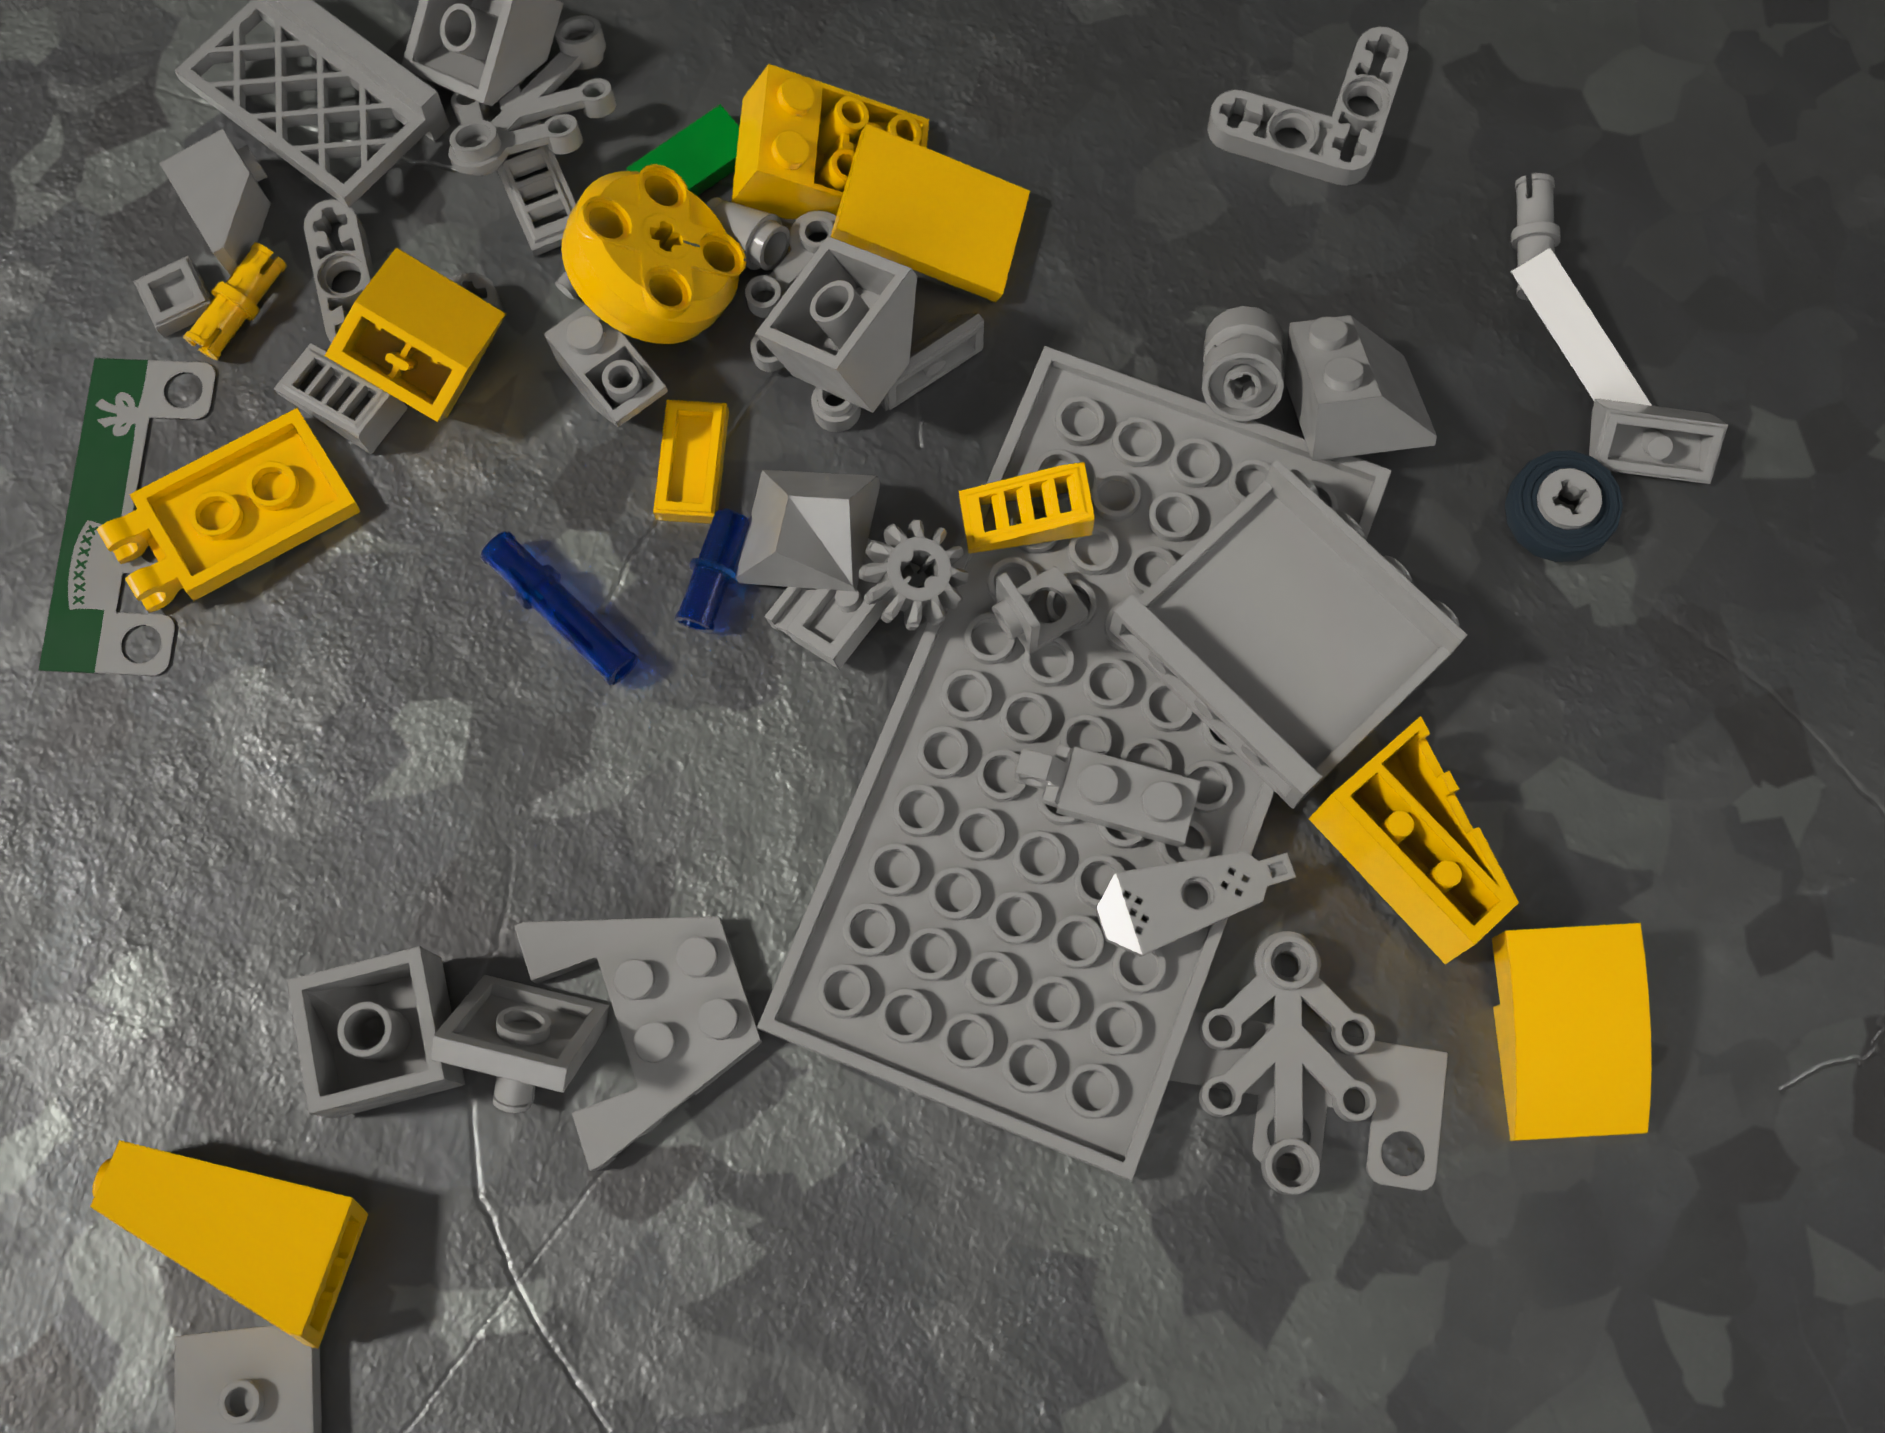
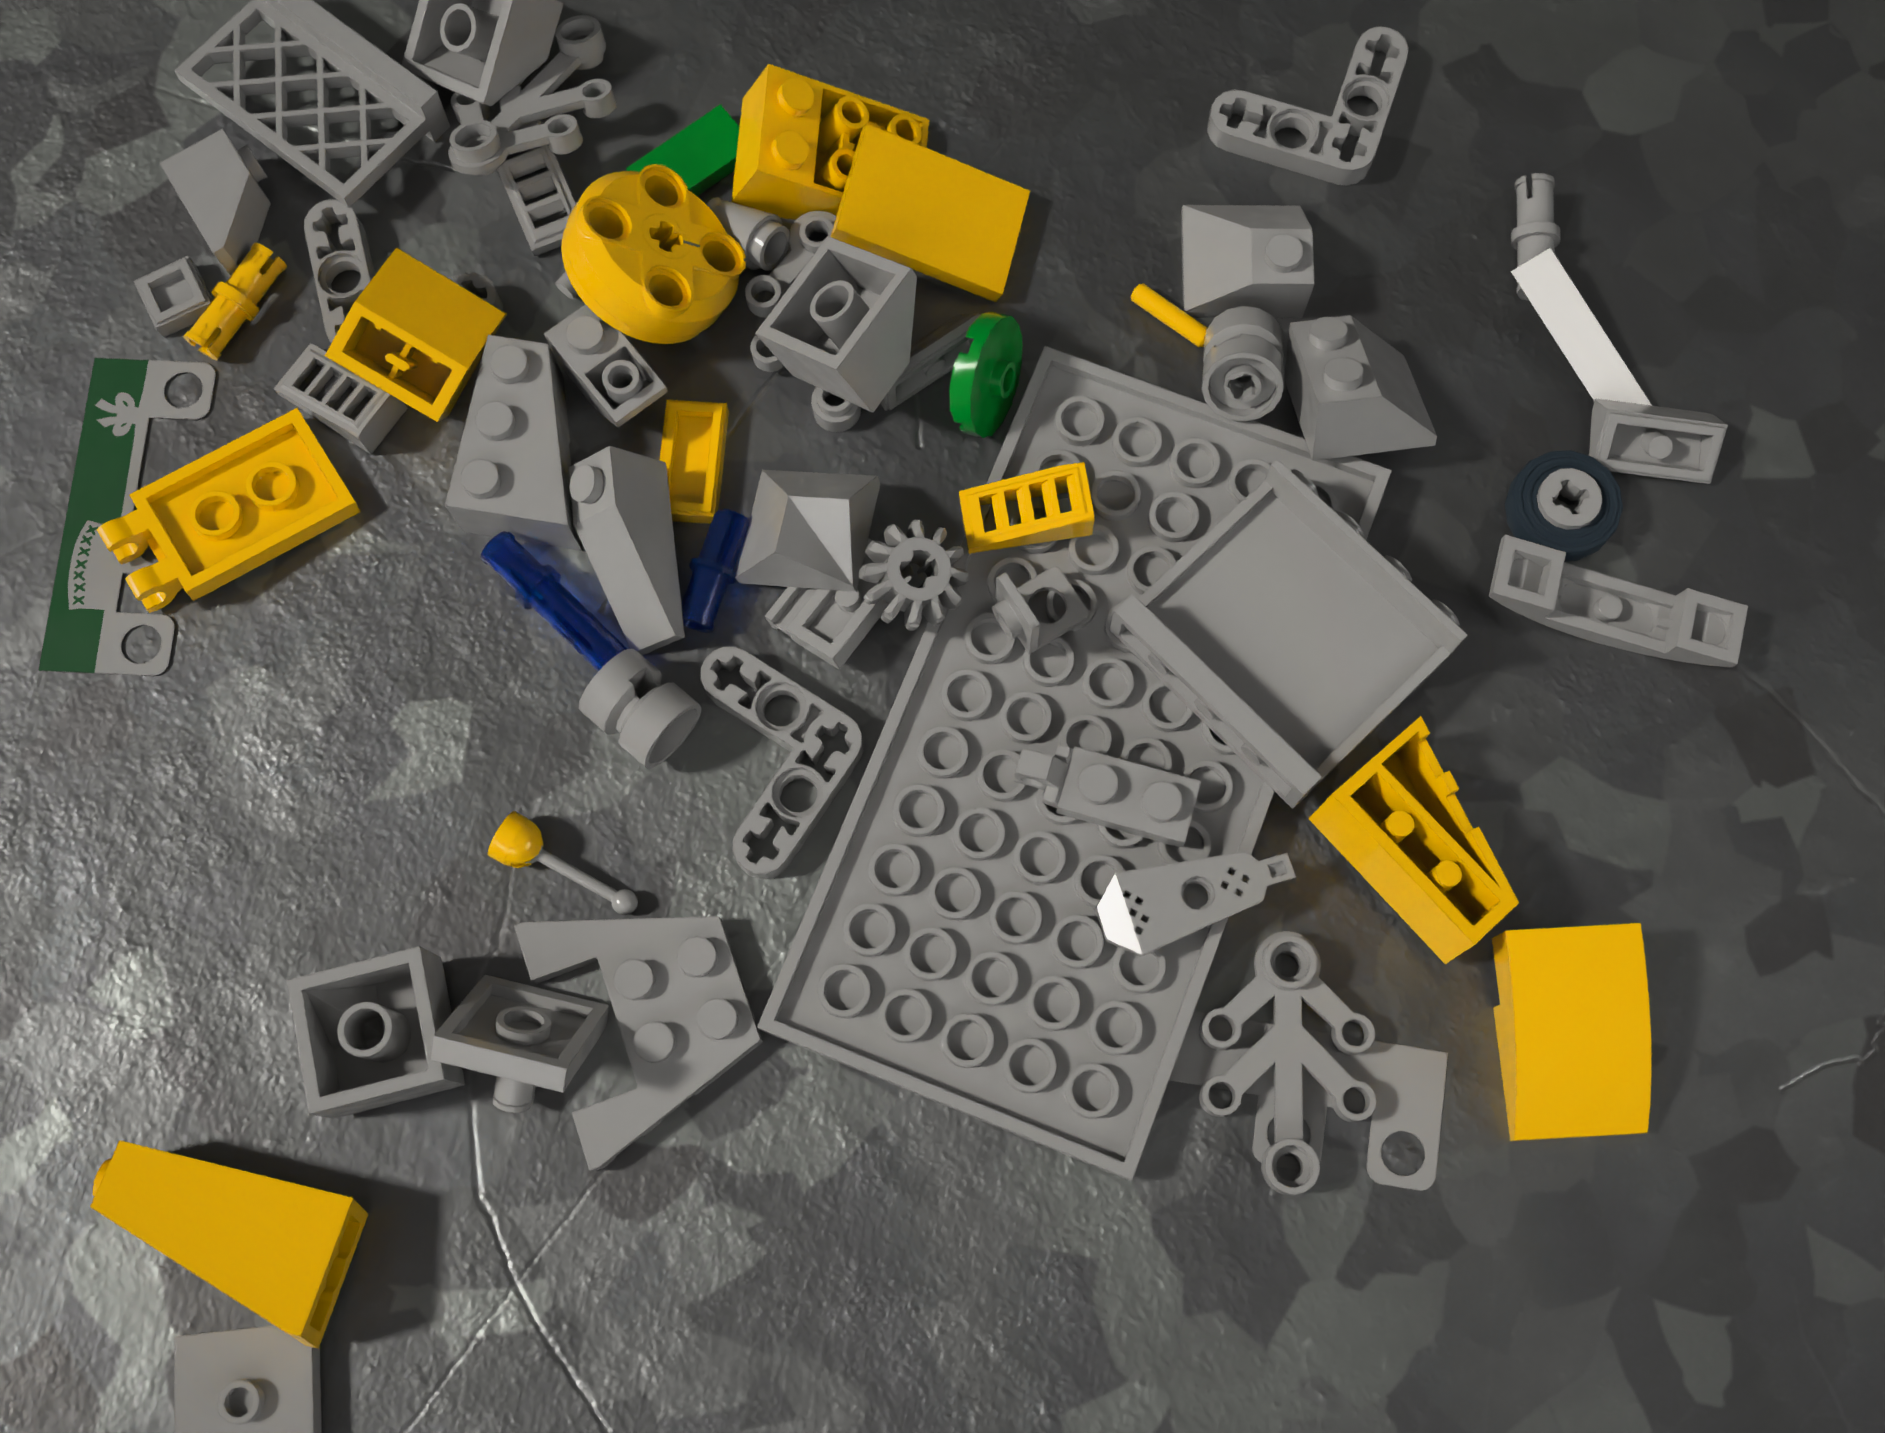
(516, 449): none -> light grey wedge
(520, 844): none -> hinge
(629, 537): none -> light grey slope
(630, 700): none -> light grey wheel
(799, 738): none -> light grey beam
(987, 376): none -> green plate
(1169, 314): none -> yellow piece
(1246, 259): none -> light grey slope
(1616, 611): none -> light grey slope

